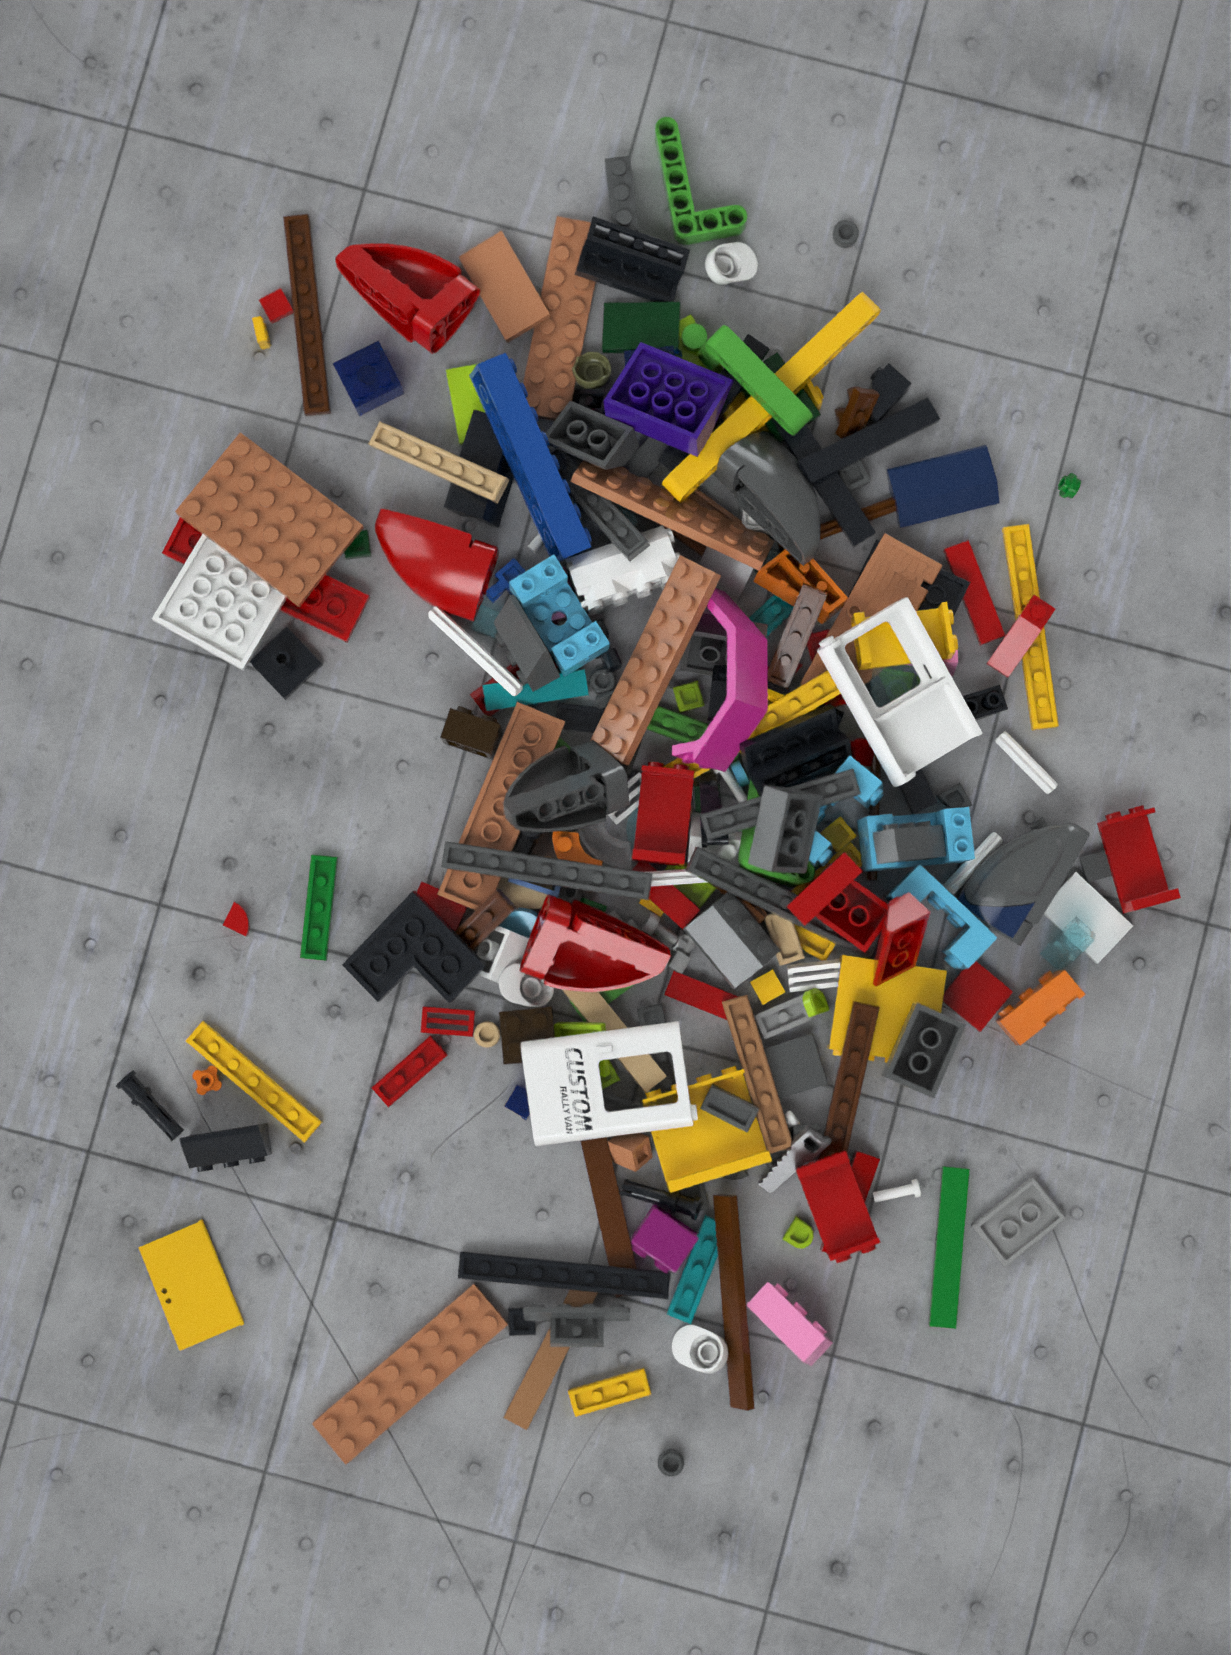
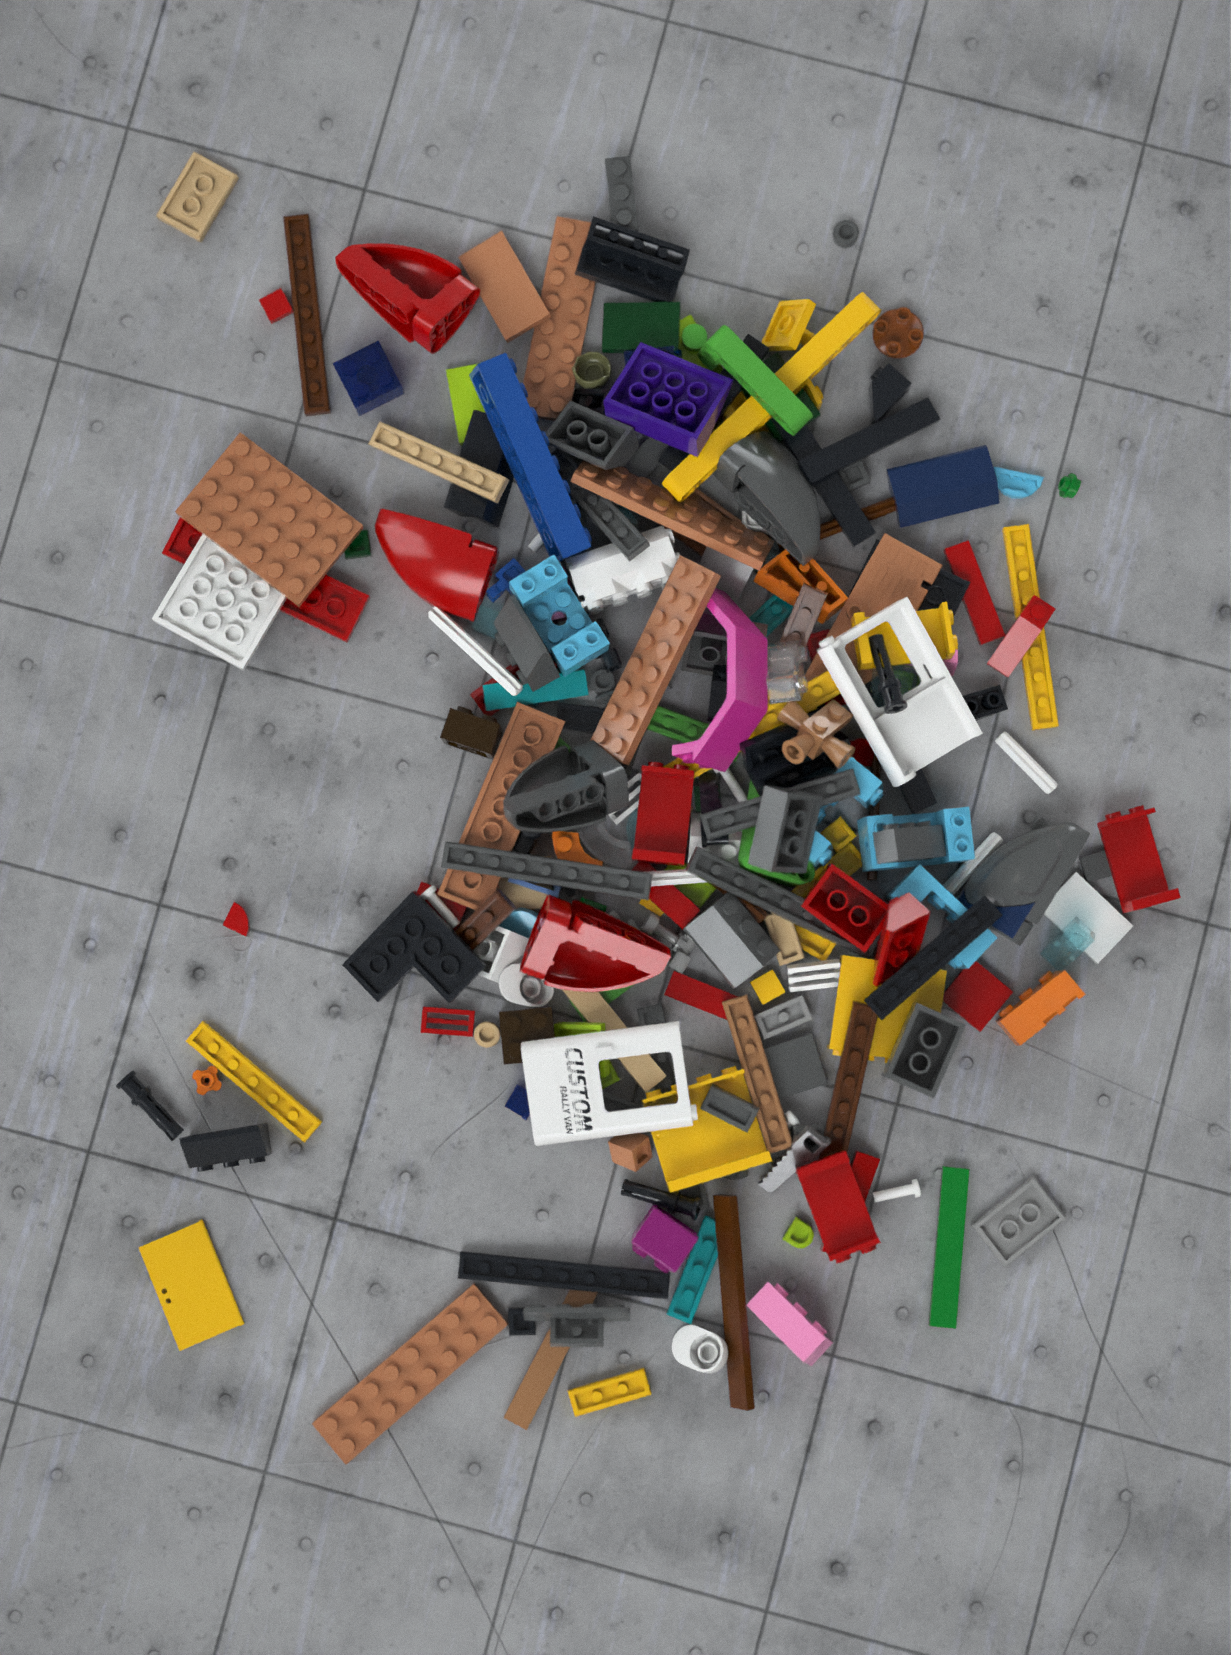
(197, 197): none -> tan tile
(261, 332): yellow tile -> none
(286, 663): black tile -> none
(319, 907): green tile -> none
(409, 1071): red tile -> none
(441, 908): none -> white piece
(608, 1203): reddish brown tile -> none
(670, 1462): dark grey plate -> none
(682, 193): bright green beam -> none
(688, 696): lime tile -> none
(731, 263): white cap -> none
(740, 773): medium azure tile -> none
(786, 671): none -> clear brick
(789, 325): none -> yellow tile
(815, 1002): lime tile -> none
(816, 733): none -> medium nougat brick
(824, 888): red tile -> none
(857, 412): reddish brown tile -> none
(888, 686): none -> black pin
(898, 333): none -> dark orange dish
(933, 957): none -> black tile
(955, 797): dark grey tile -> none
(1017, 484): none -> medium azure tile

